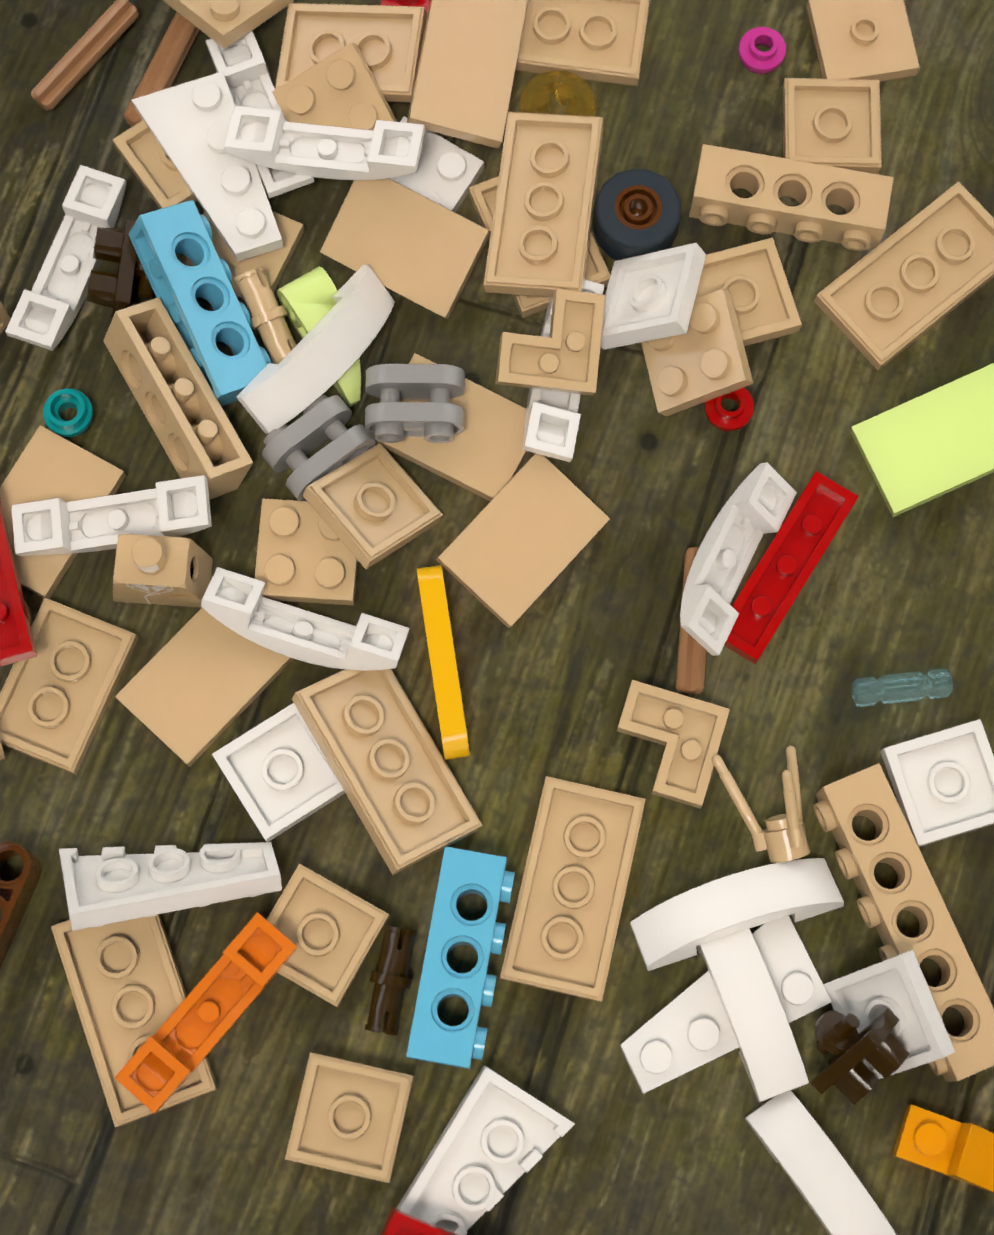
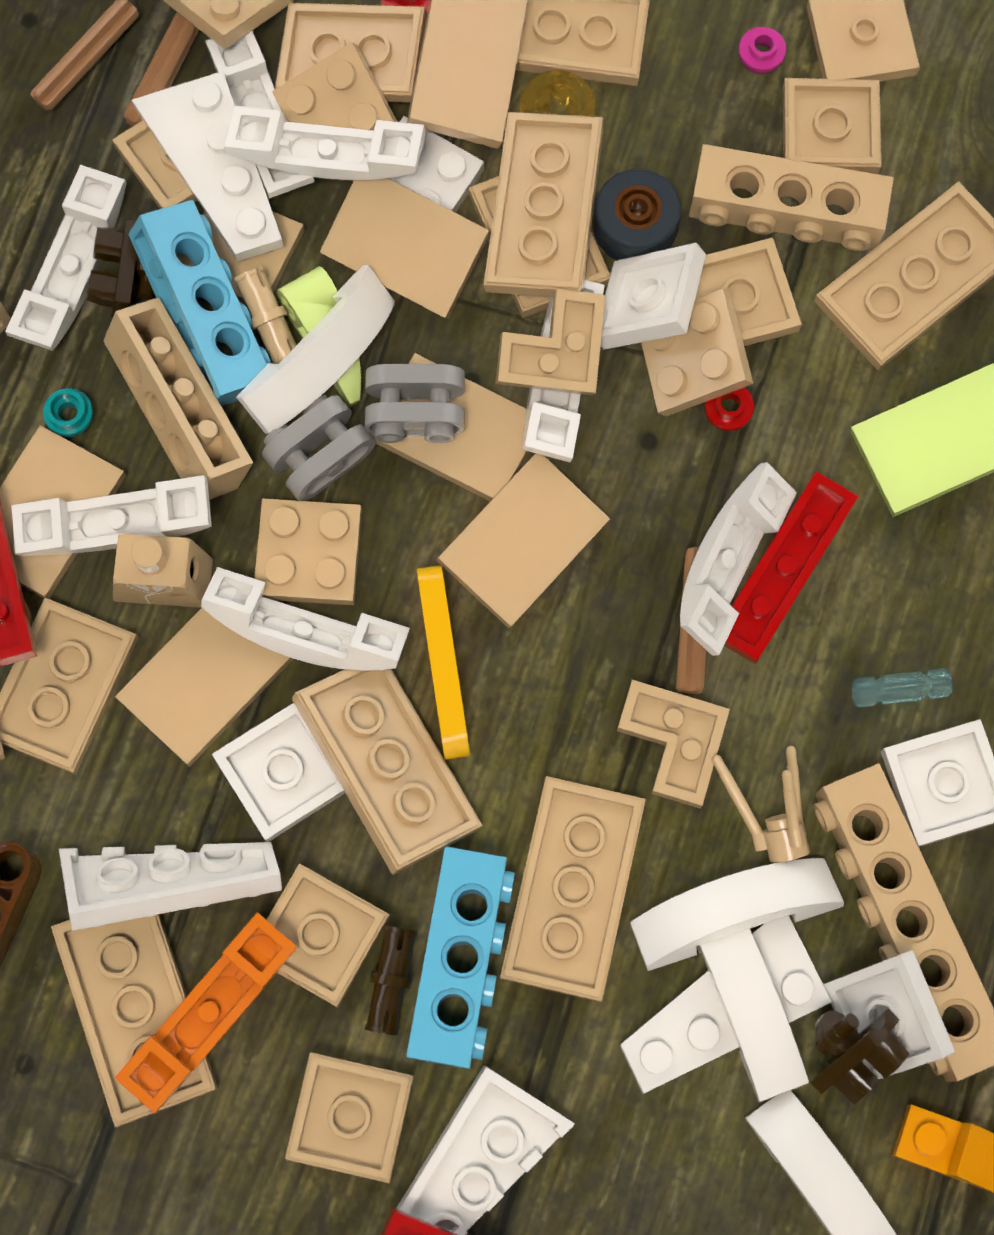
(372, 505): tan tile -> none

